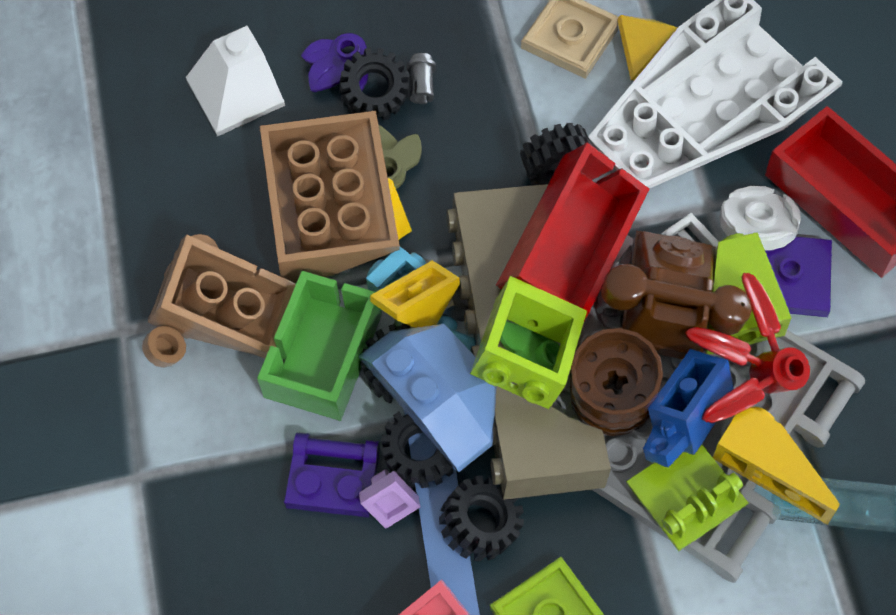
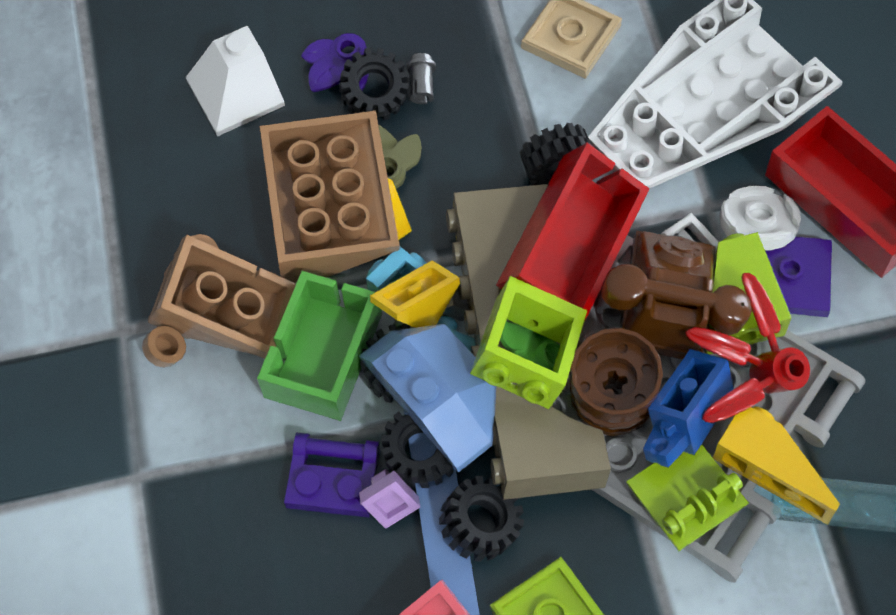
(642, 41): yellow slope -> none

